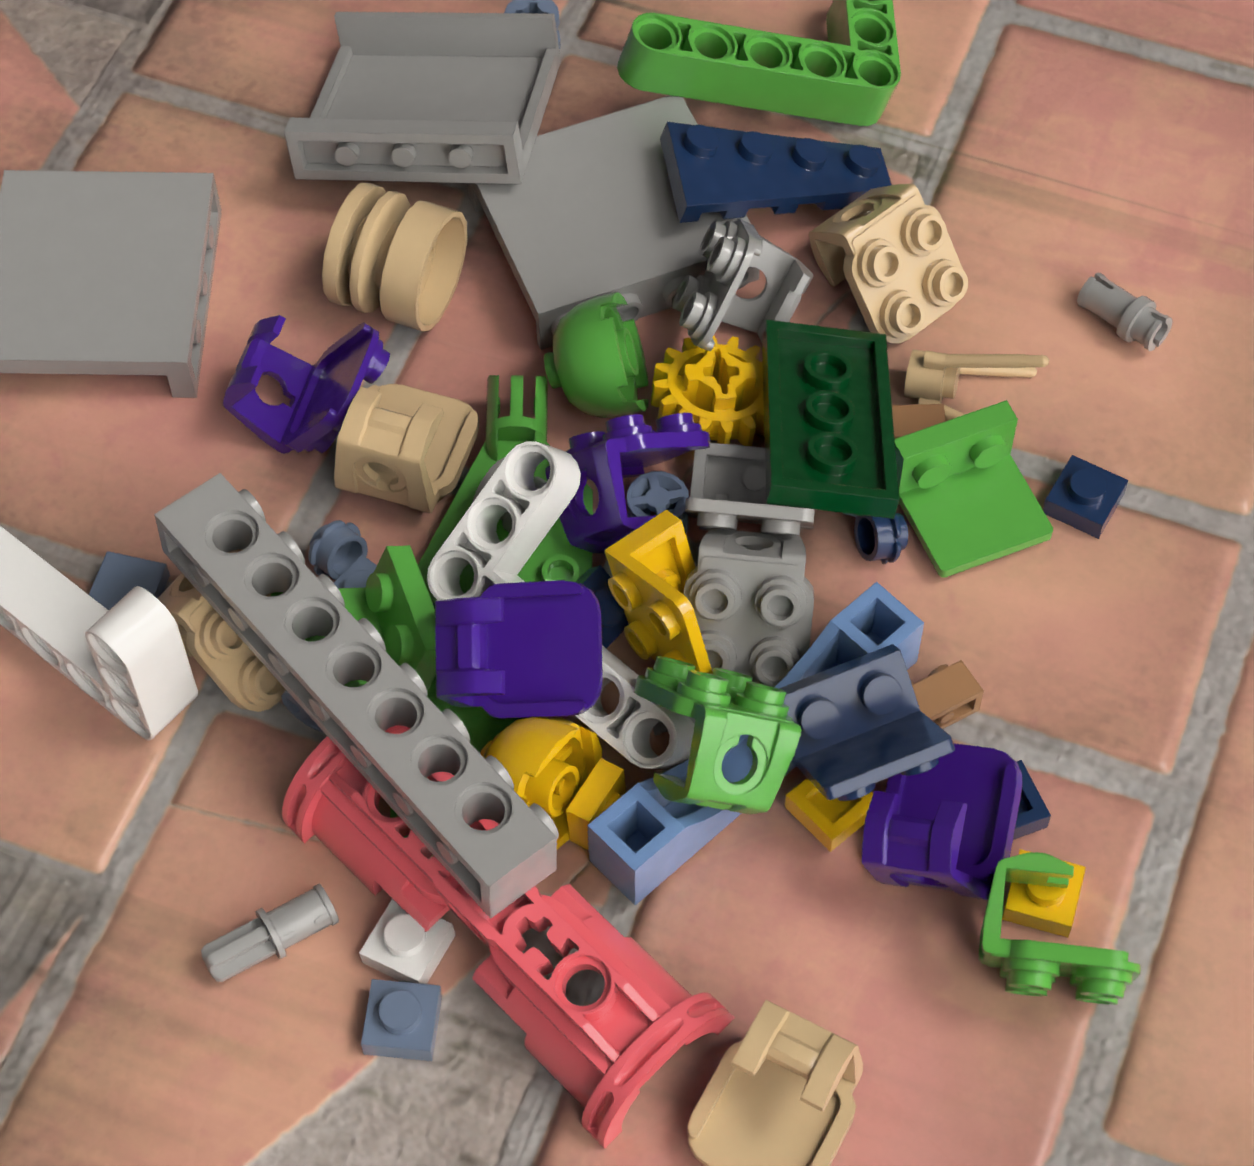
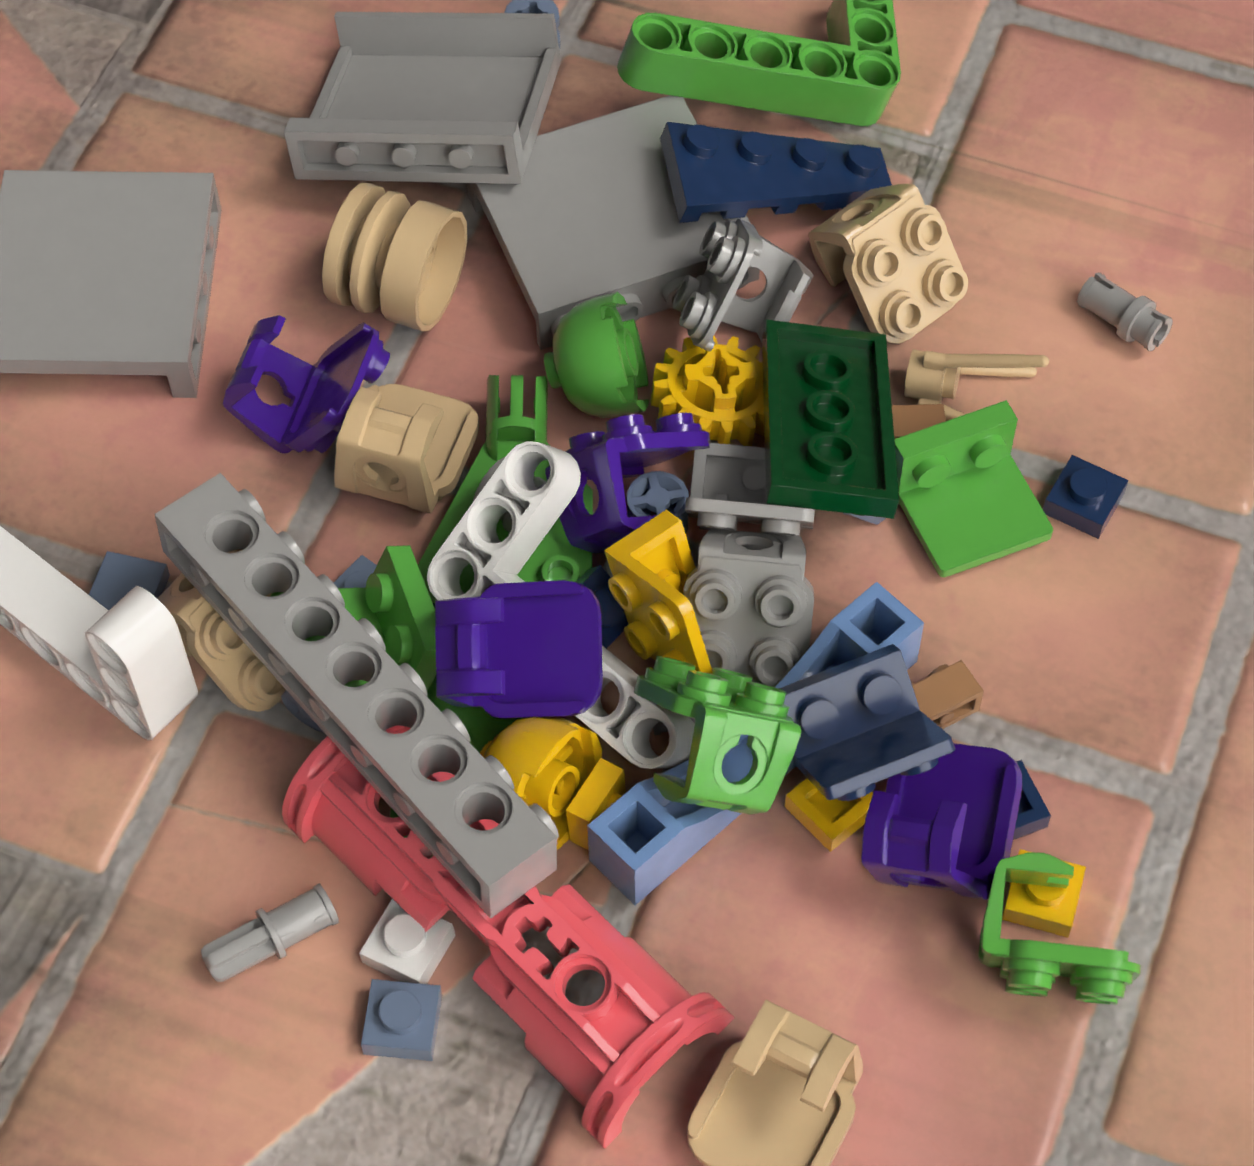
(336, 548): sand blue plate -> none
(880, 537): dark blue plate -> none

